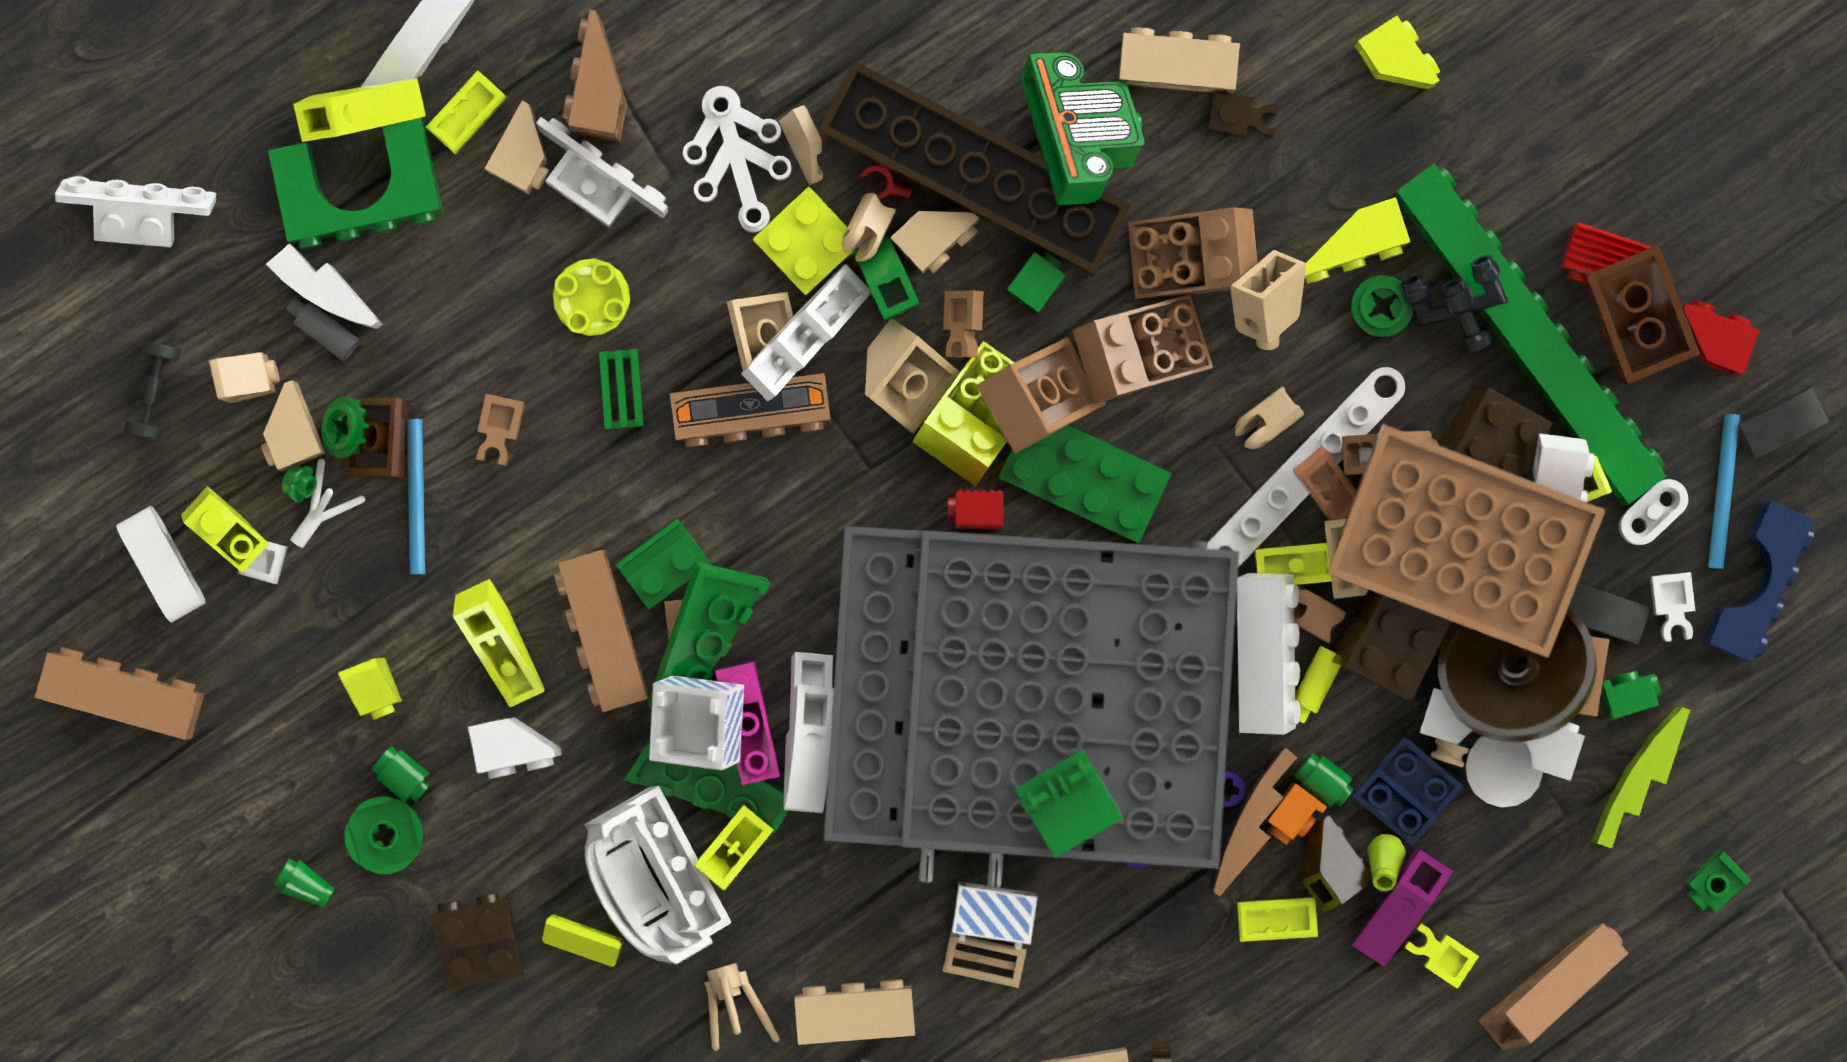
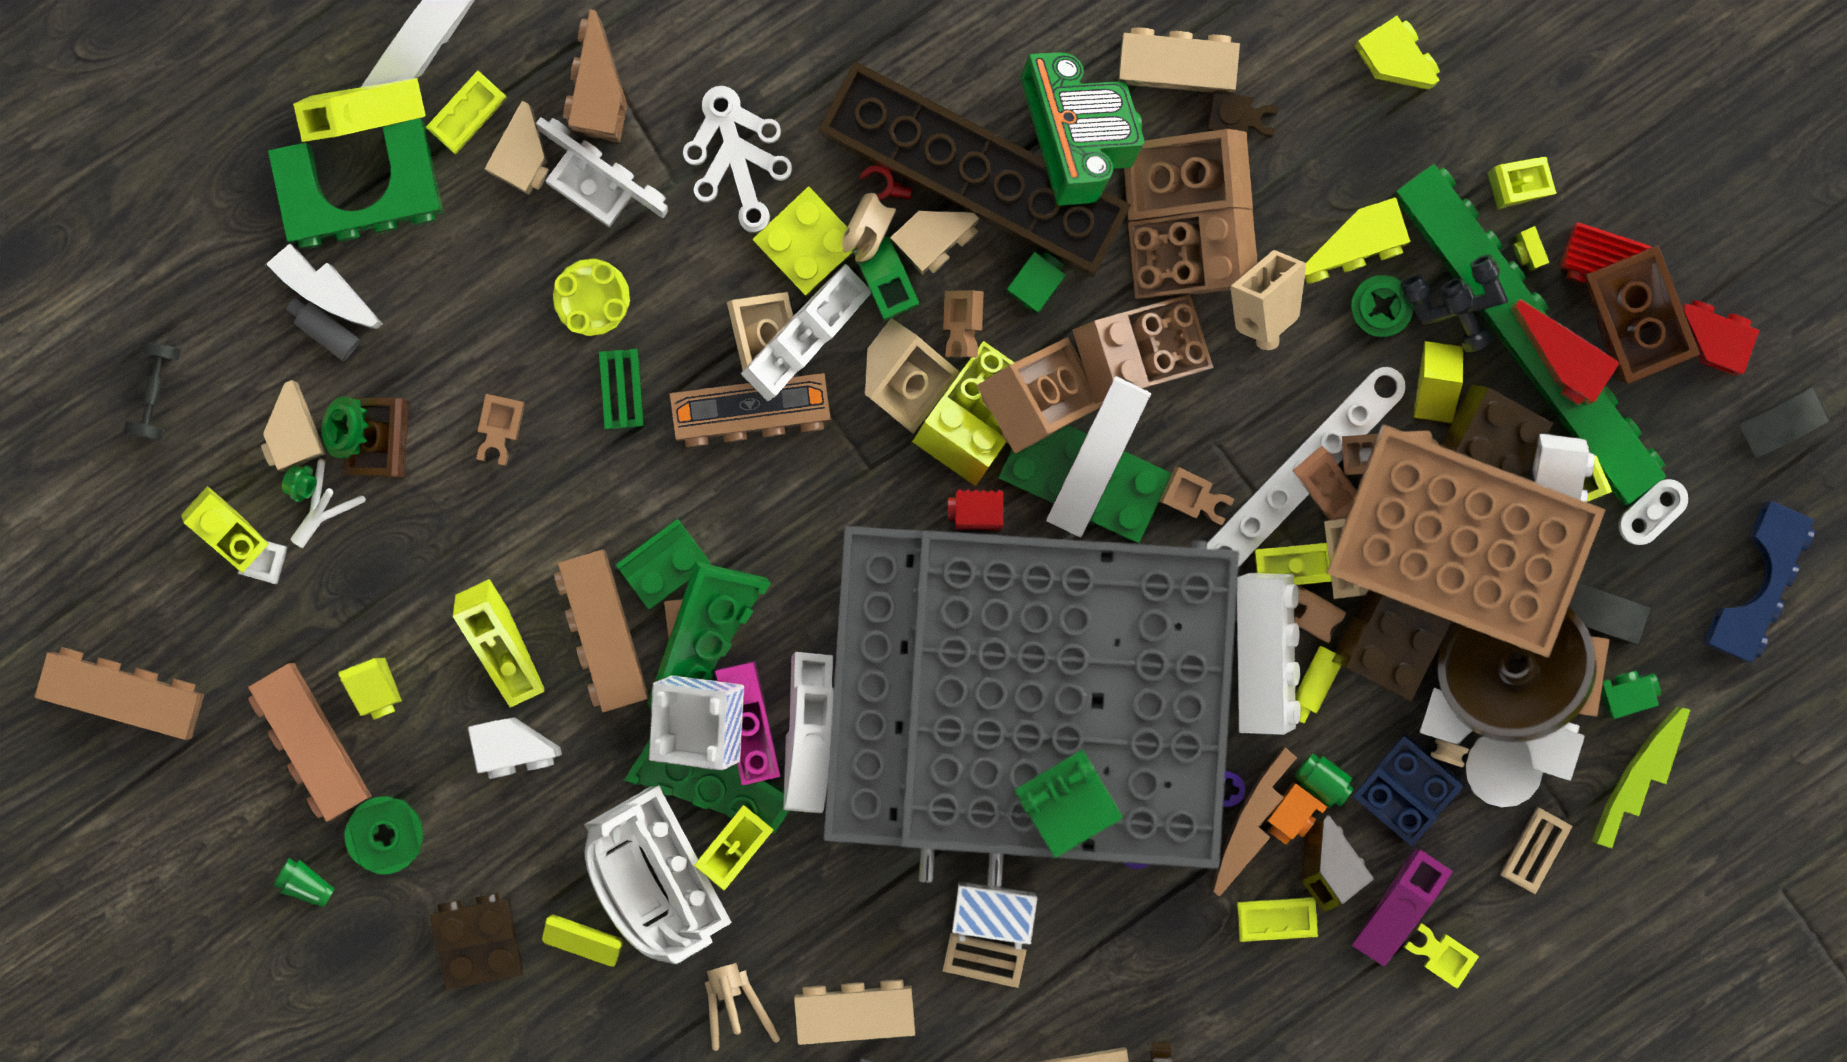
(133, 211): white bracket -> none
(160, 564): white beam -> none
(244, 377): slope -> none
(309, 742): none -> nougat brick
(402, 775): green brick -> none
(416, 496): dark azure piece -> none
(804, 142): tan tile -> none
(1098, 456): none -> white slope
(1189, 175): none -> medium nougat slope
(1191, 494): none -> medium nougat plate
(1271, 418): tan piece -> none
(1385, 861): lime cone -> none
(1439, 382): none -> neon yellow slope
(1521, 182): none -> neon yellow slope
(1524, 839): none -> tan tile
(1530, 249): none -> neon yellow plate
(1554, 988): medium nougat slope -> none
(1569, 359): none -> red slope
(1673, 597): white plate -> none
(1715, 866): green brick -> none
(1724, 491): dark azure piece -> none

